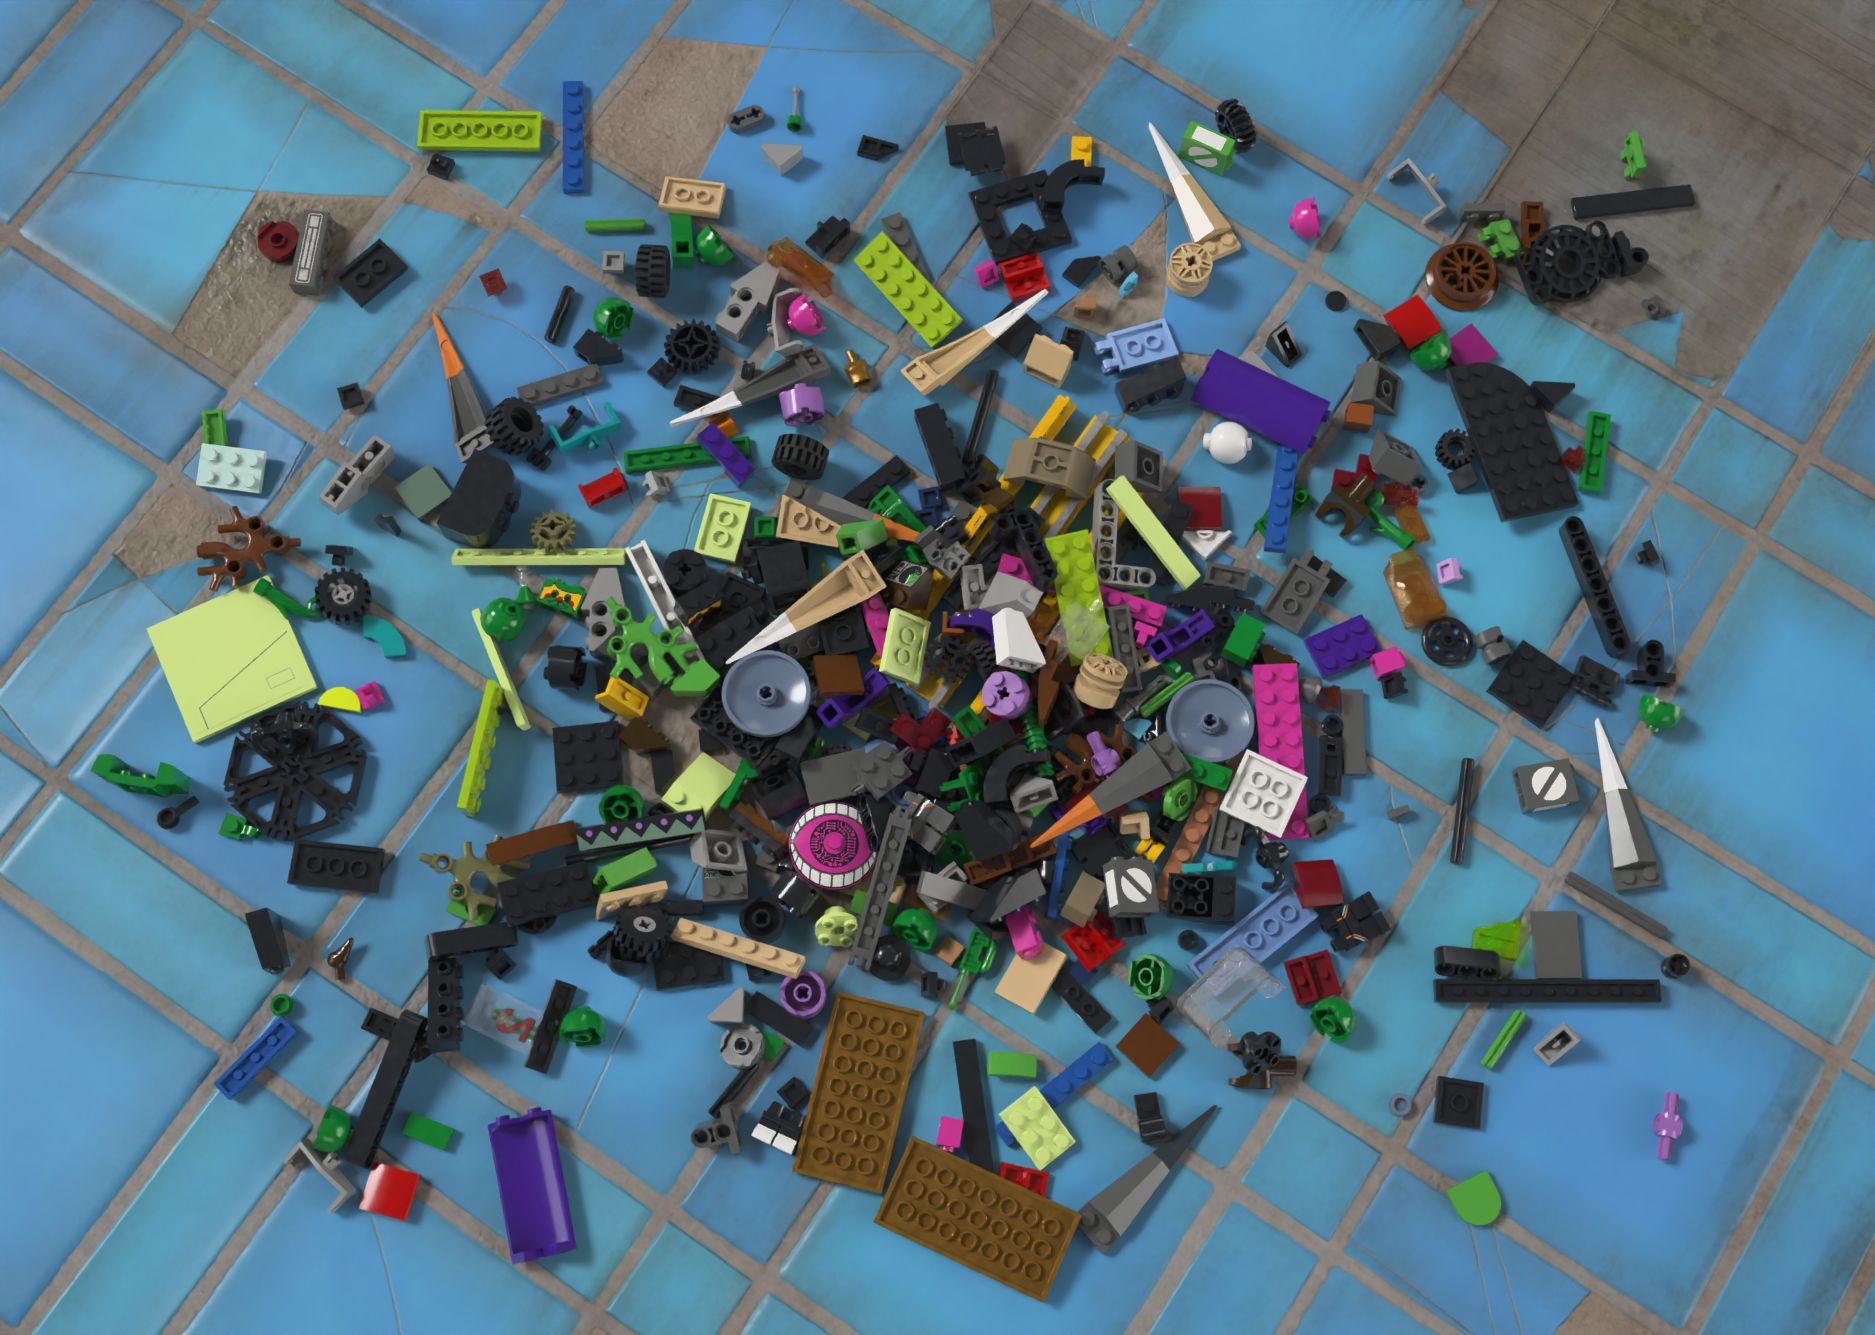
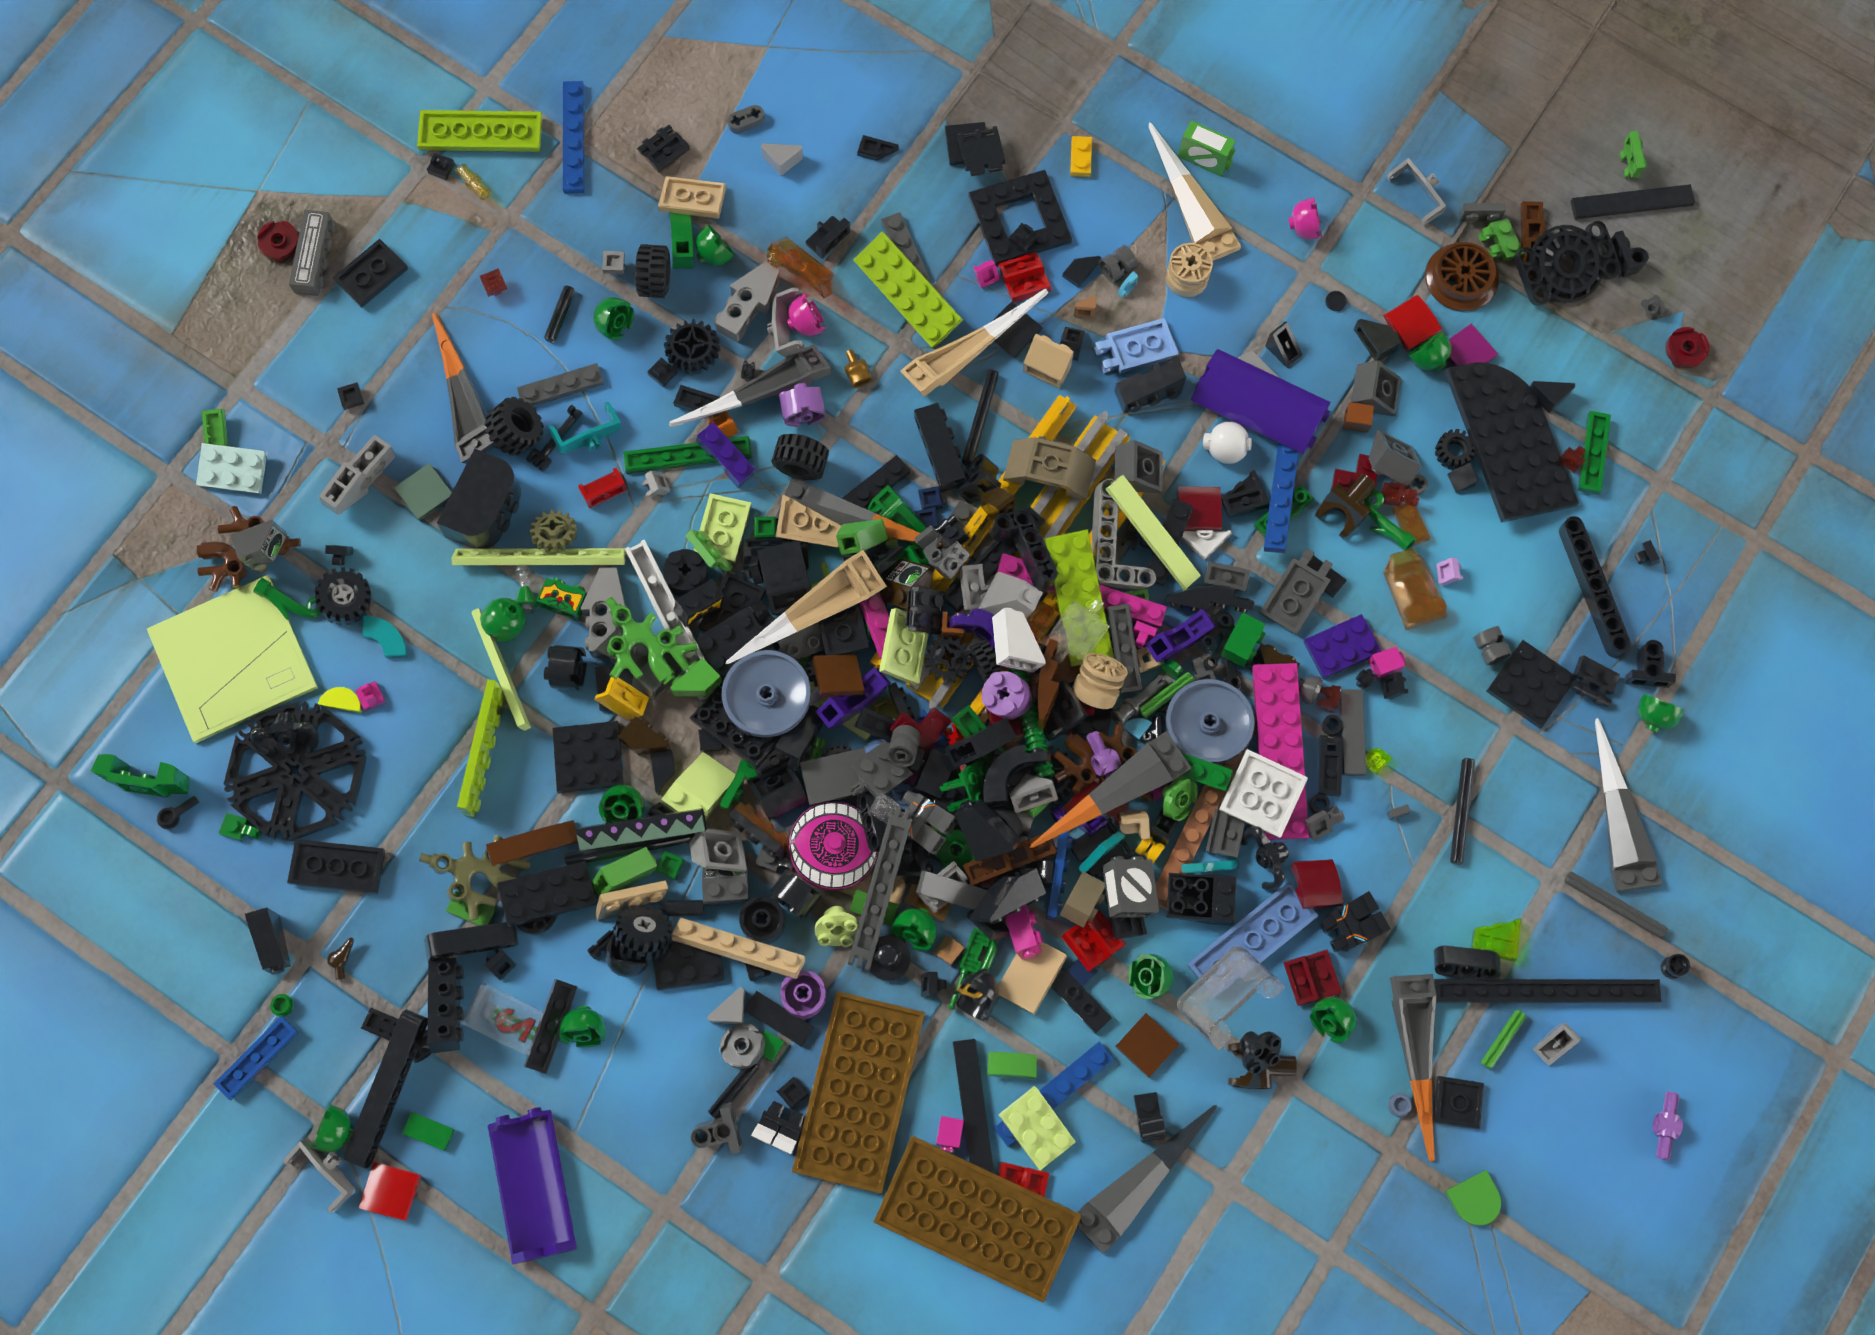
(259, 544): none -> dark grey slope
(388, 524): black tile -> none
(473, 181): none -> clear yellow pin
(595, 349): black slope -> none
(611, 225): bright green axle -> none
(666, 152): none -> black plate
(670, 865): none -> green tile
(709, 553): none -> bright green hinge
(794, 121): green hinge -> none
(883, 807): none -> clear plate
(903, 746): none -> dark grey wheel
(924, 611): none -> black plate
(978, 995): none -> black helmet
(1067, 175): black arch -> none
(1101, 851): none -> teal tile
(1159, 1009): black tile -> none
(1192, 945): black bush -> none
(1236, 123): black gear -> none
(1245, 497): none -> black wing
(1365, 678): none -> black plate
(1377, 759): none -> clear neon green tile
(1415, 1016): none -> dark grey plate
(1438, 655): black plate -> none
(1546, 785): dark grey brick -> none
(1556, 945): dark grey tile -> none
(1693, 339): none -> dark red plate

